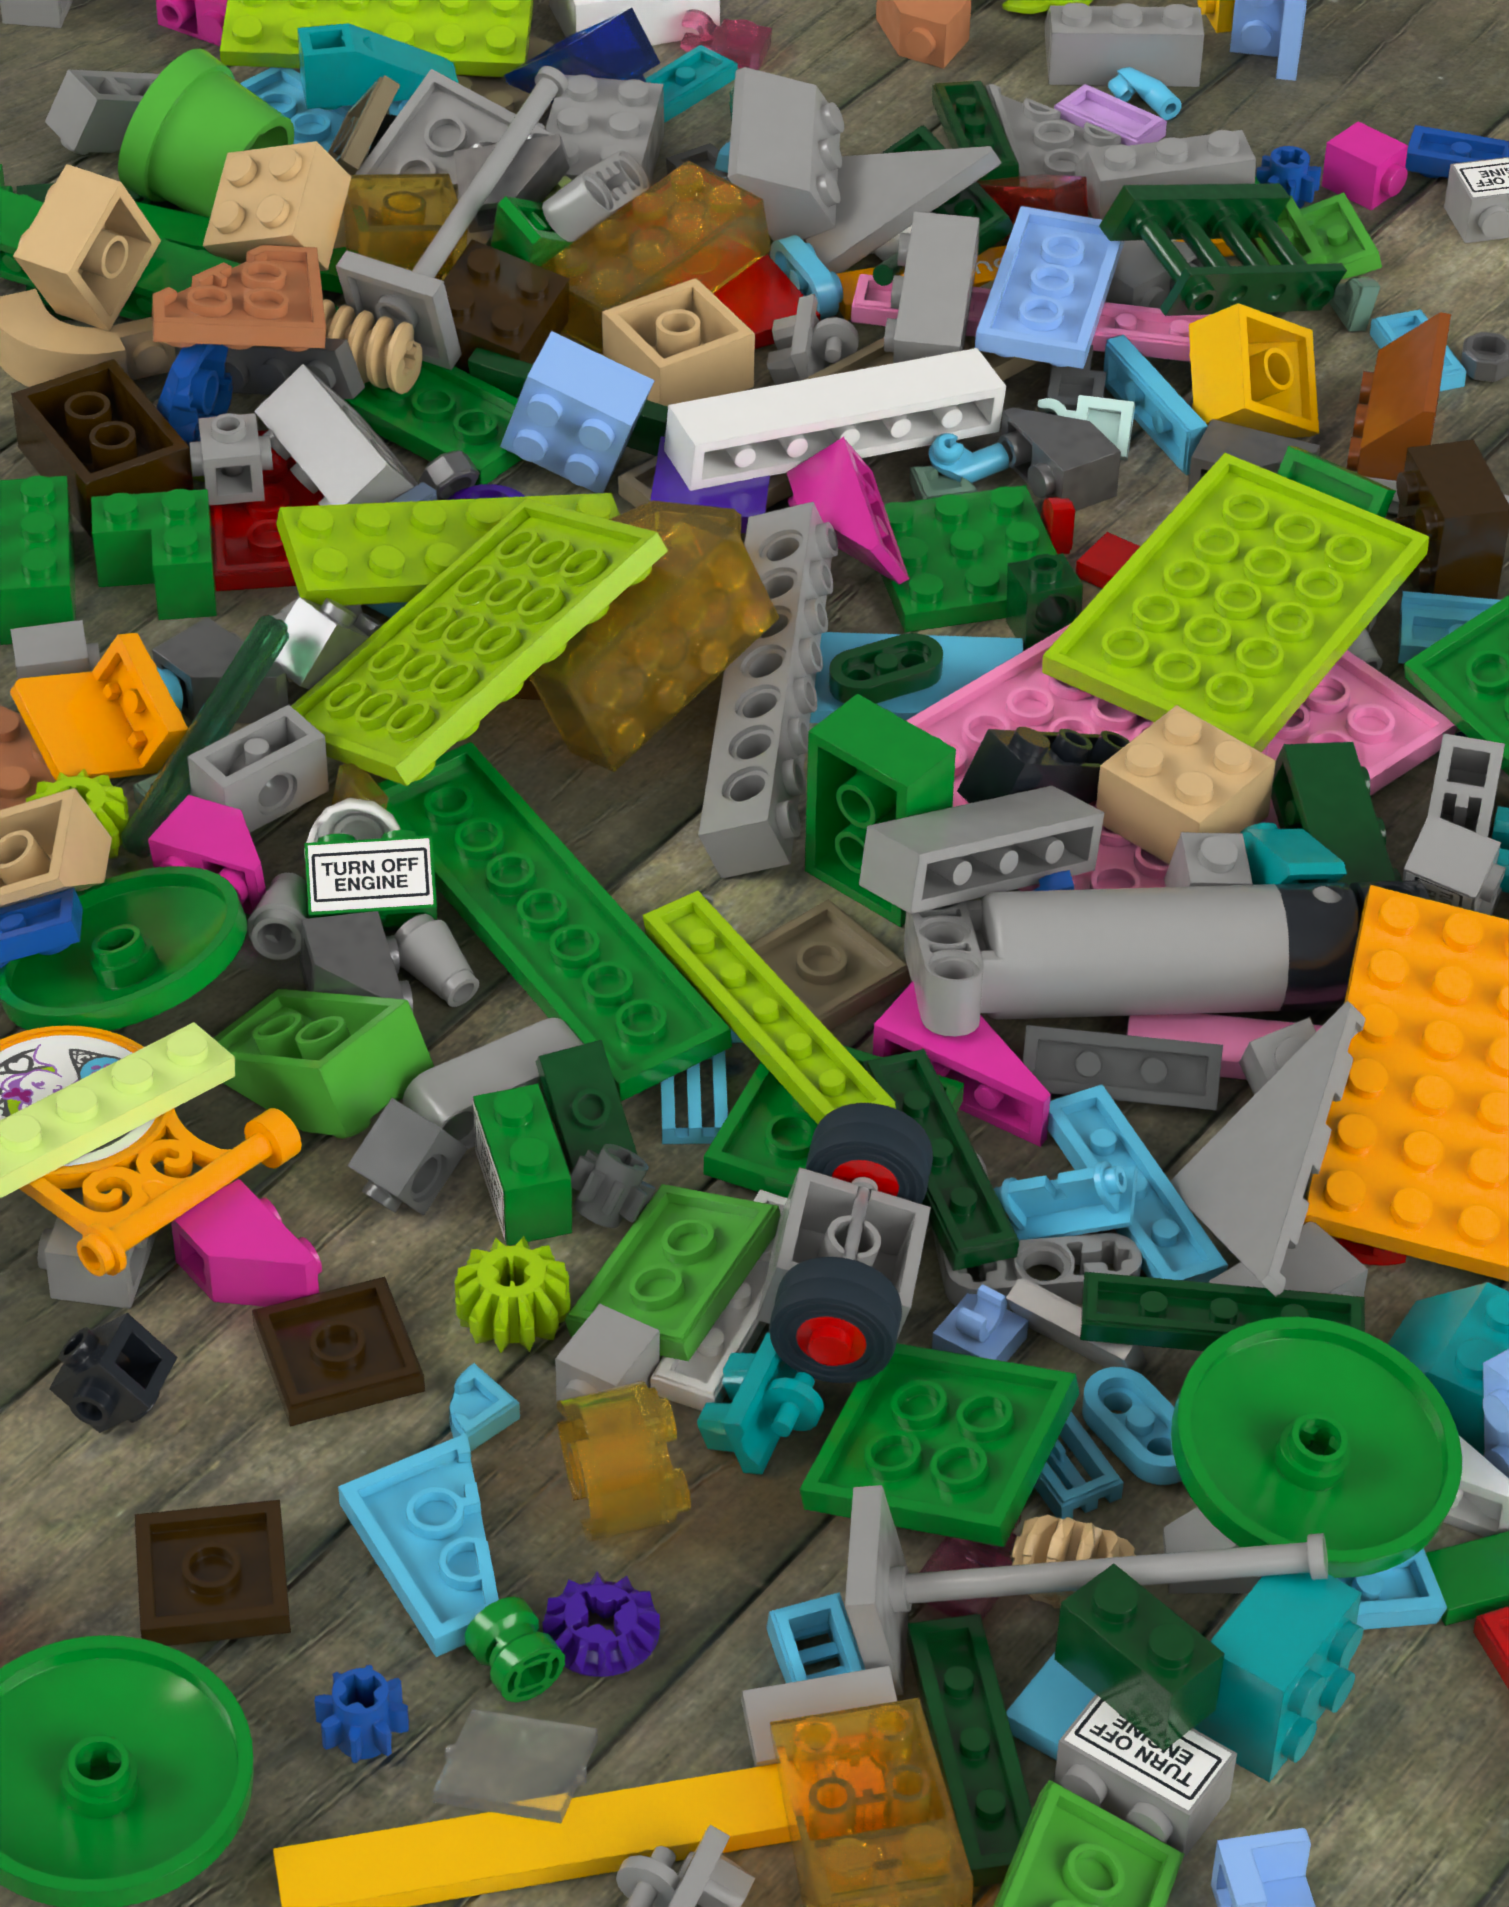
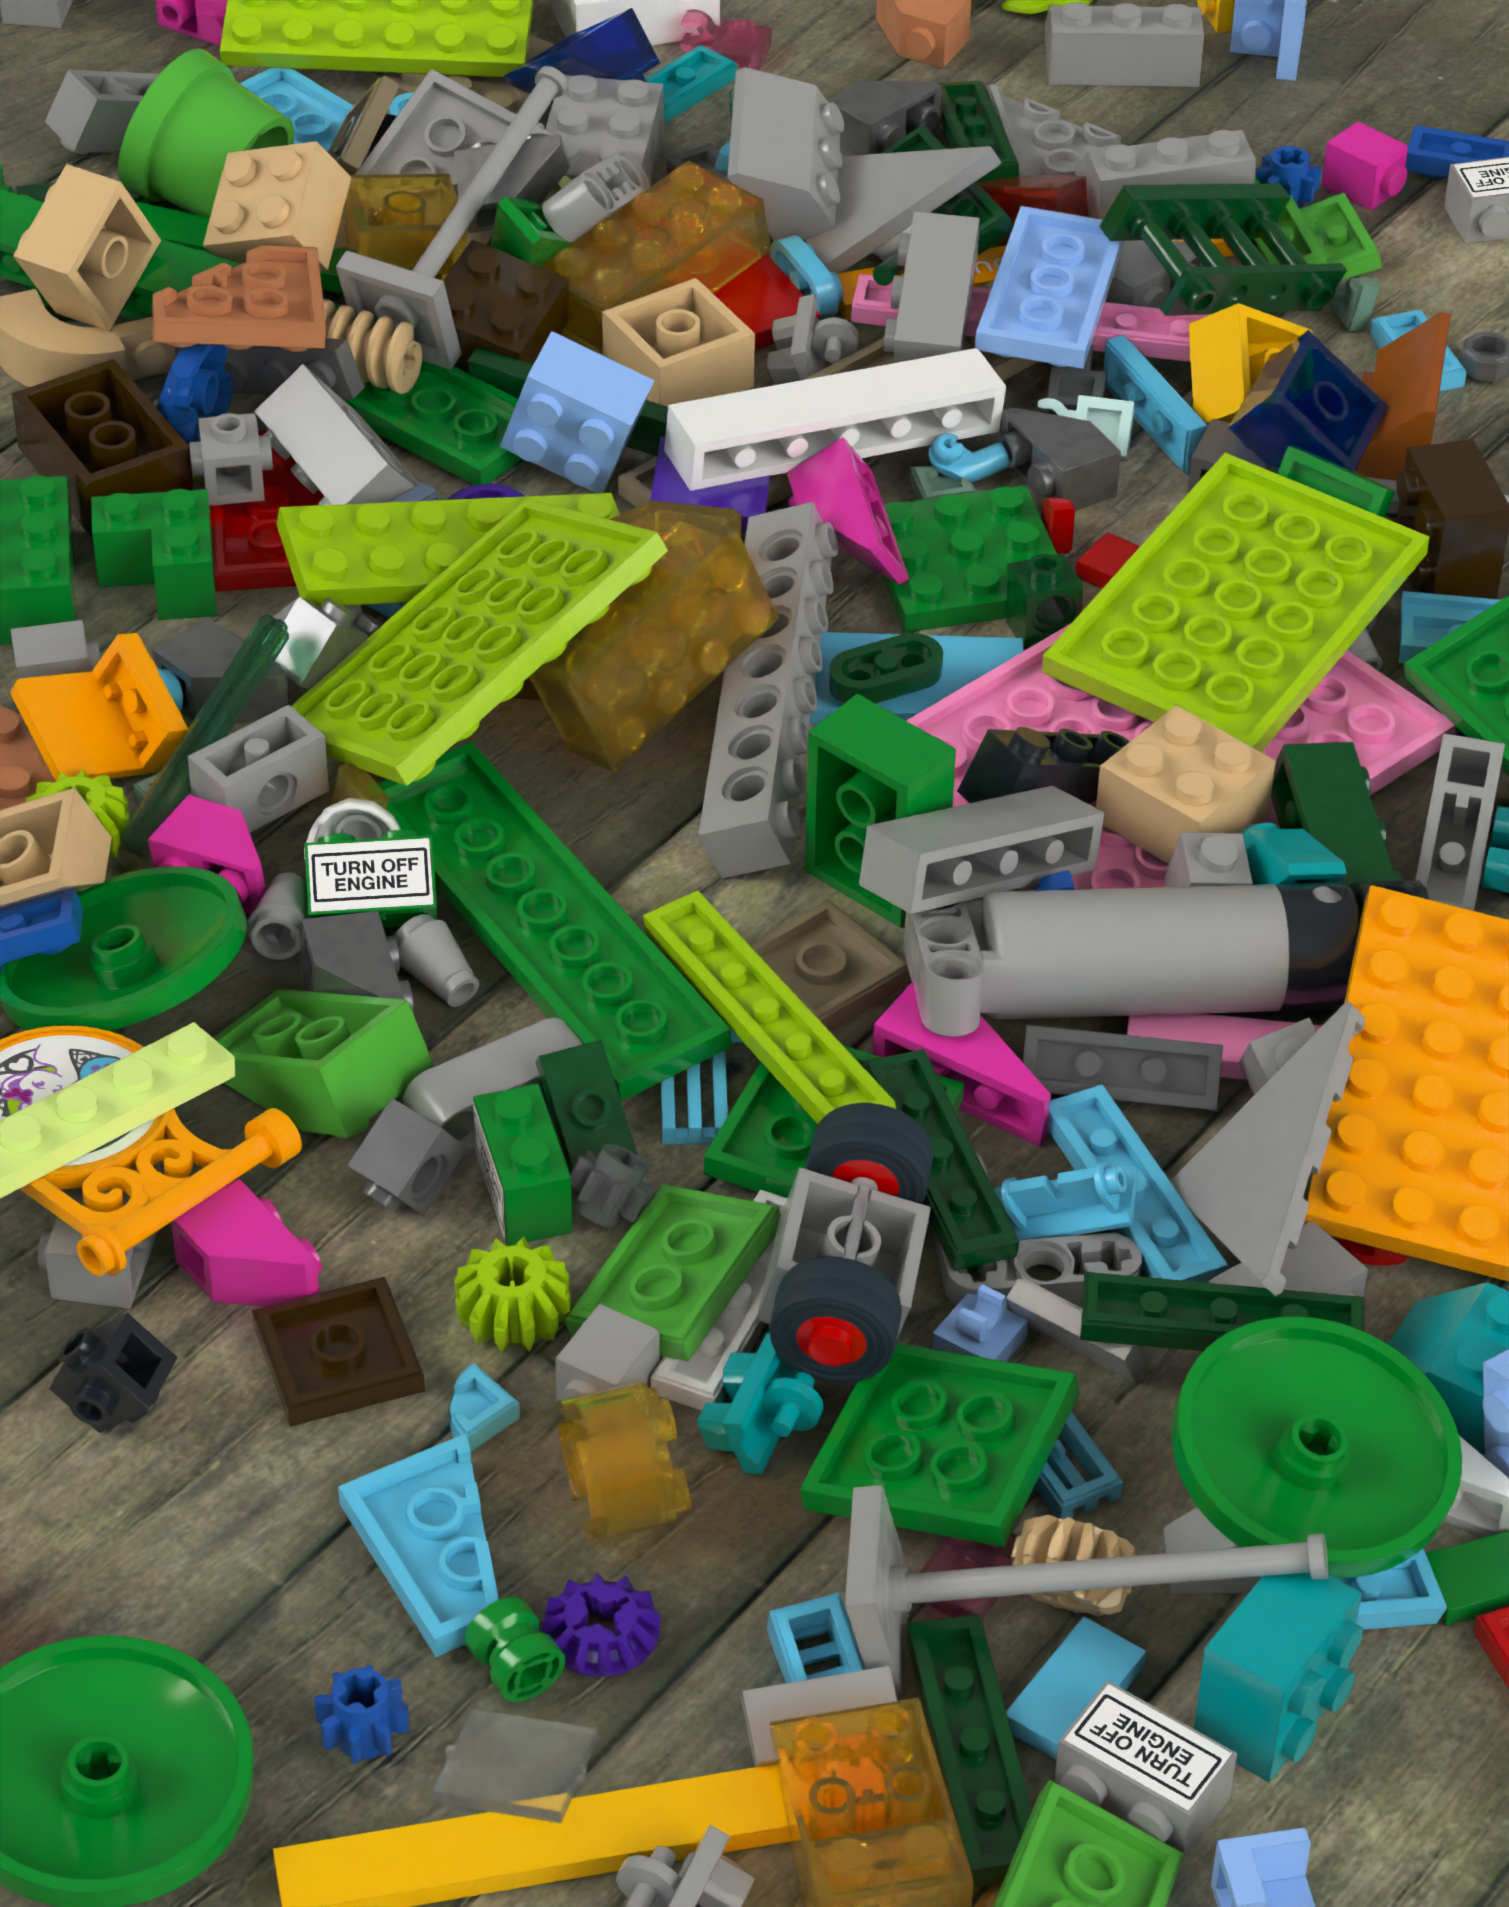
(212, 1573): dark brown plate -> none
(346, 60): teal slope -> none
(450, 473): flat silver tile -> none
(885, 112): none -> flat silver slope
(1111, 114): lavender tile -> none
(1138, 1656): dark green brick -> none
(1139, 1434): medium azure plate -> none
(1147, 88): medium azure arm -> none
(1308, 403): none -> clear blue slope
(1456, 866): light grey brick -> none

